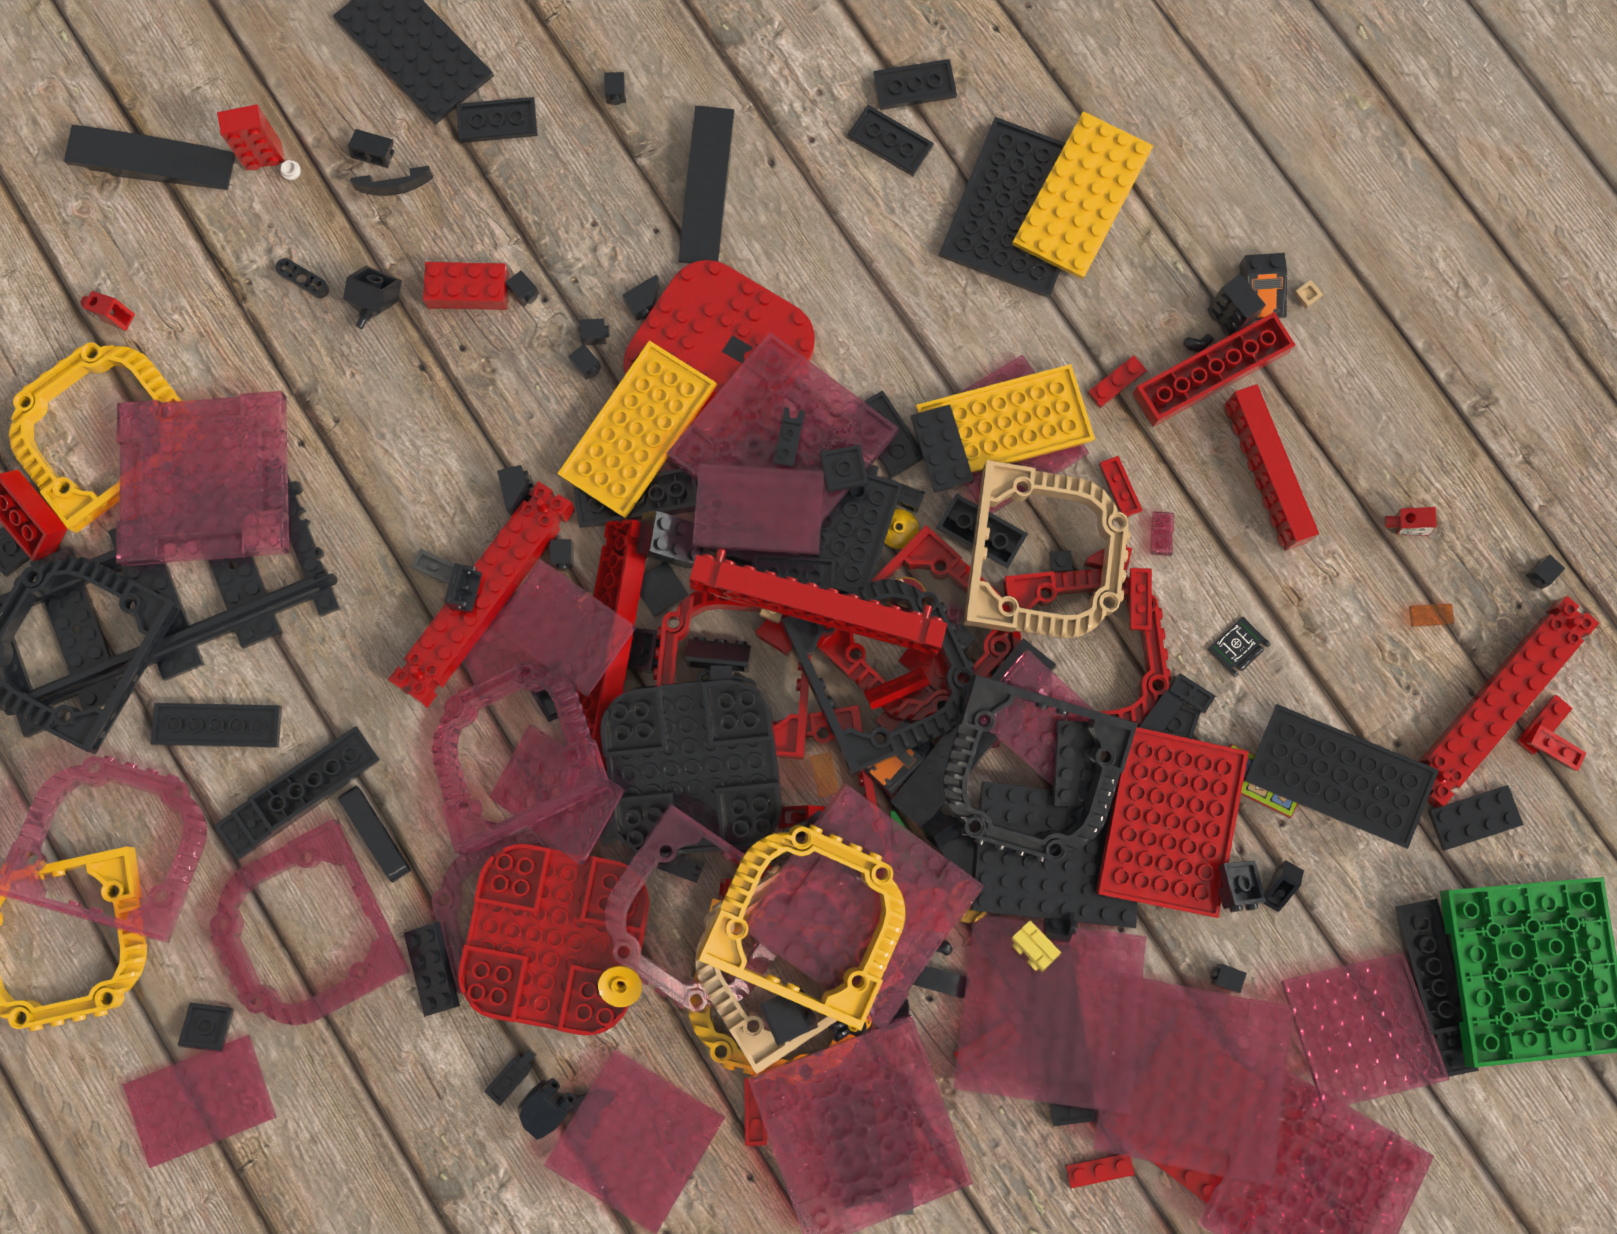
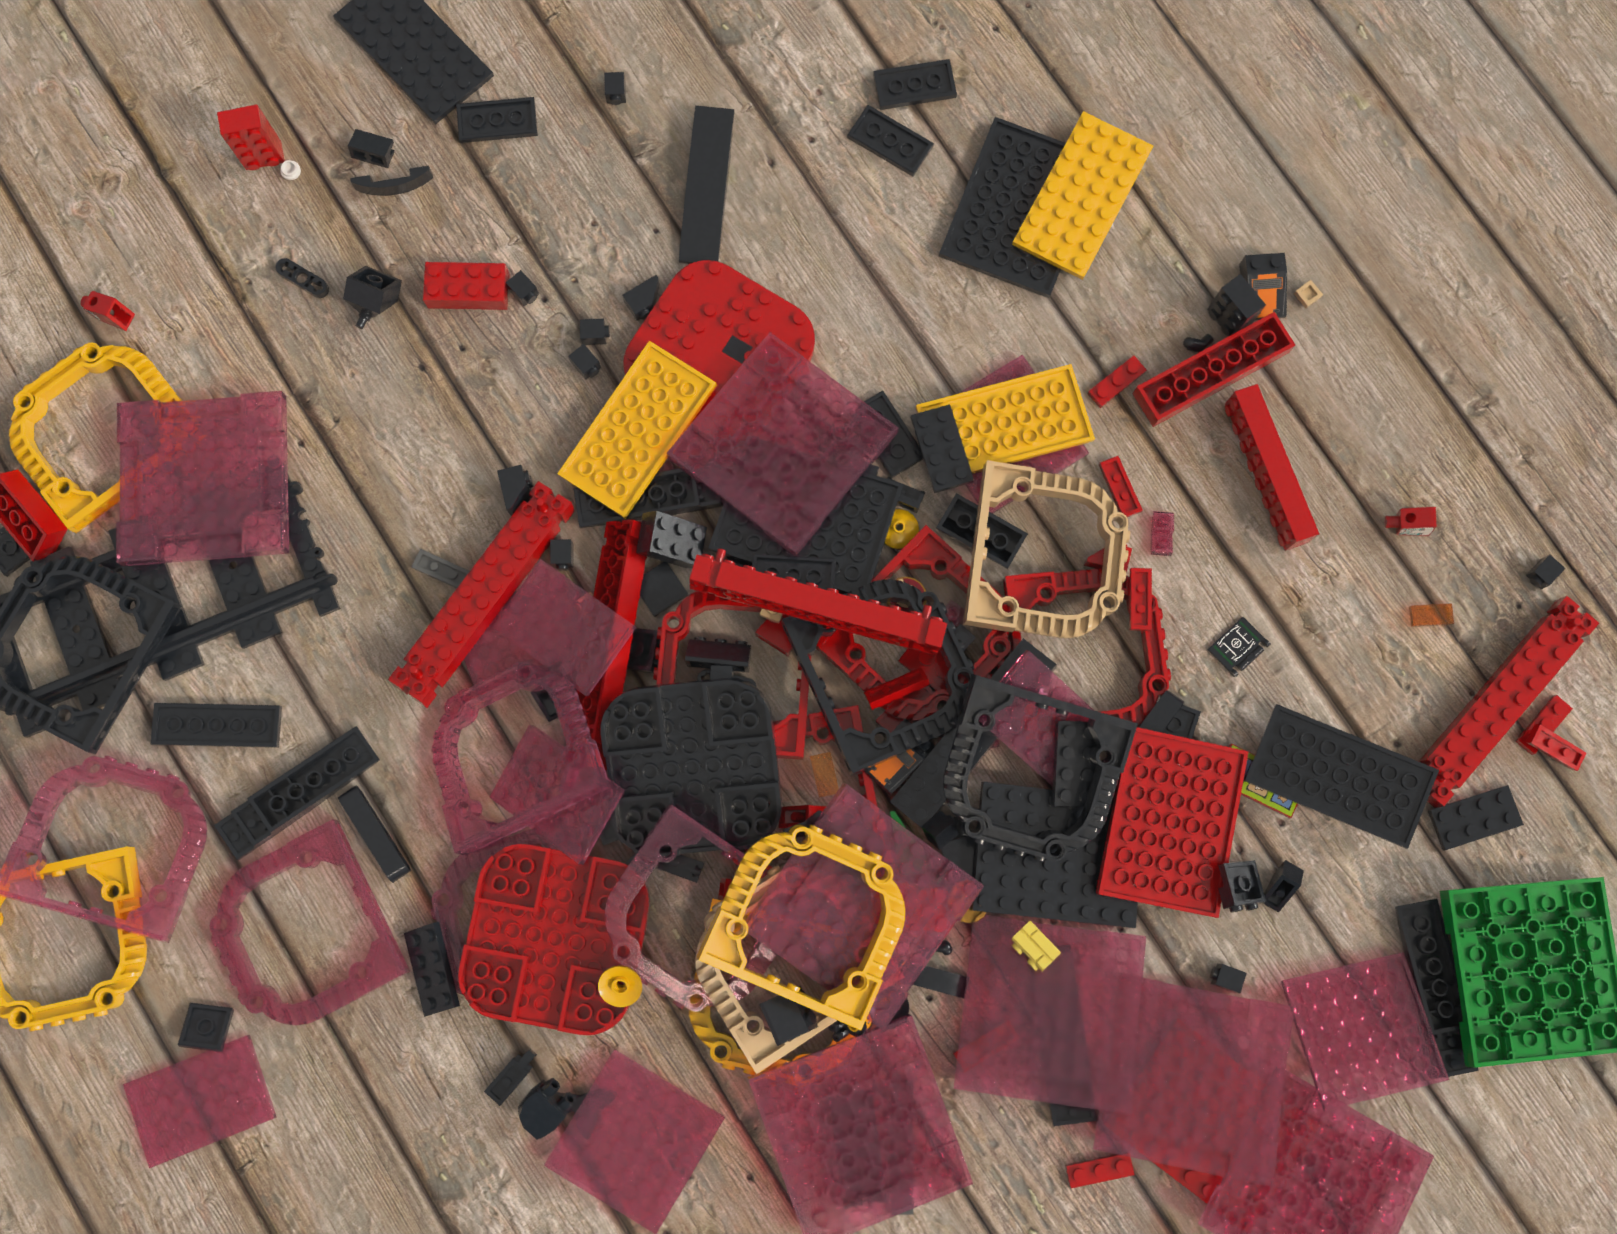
(149, 157): black slope -> none
(463, 588): black hinge -> none
(754, 1127): red plate -> none
(758, 509): clear pink plate -> none
(788, 439): black plate -> none
(844, 468): black tile -> none
(1060, 928): black bracket -> none
(1061, 561): black plate -> none
(1191, 692): black hinge -> none

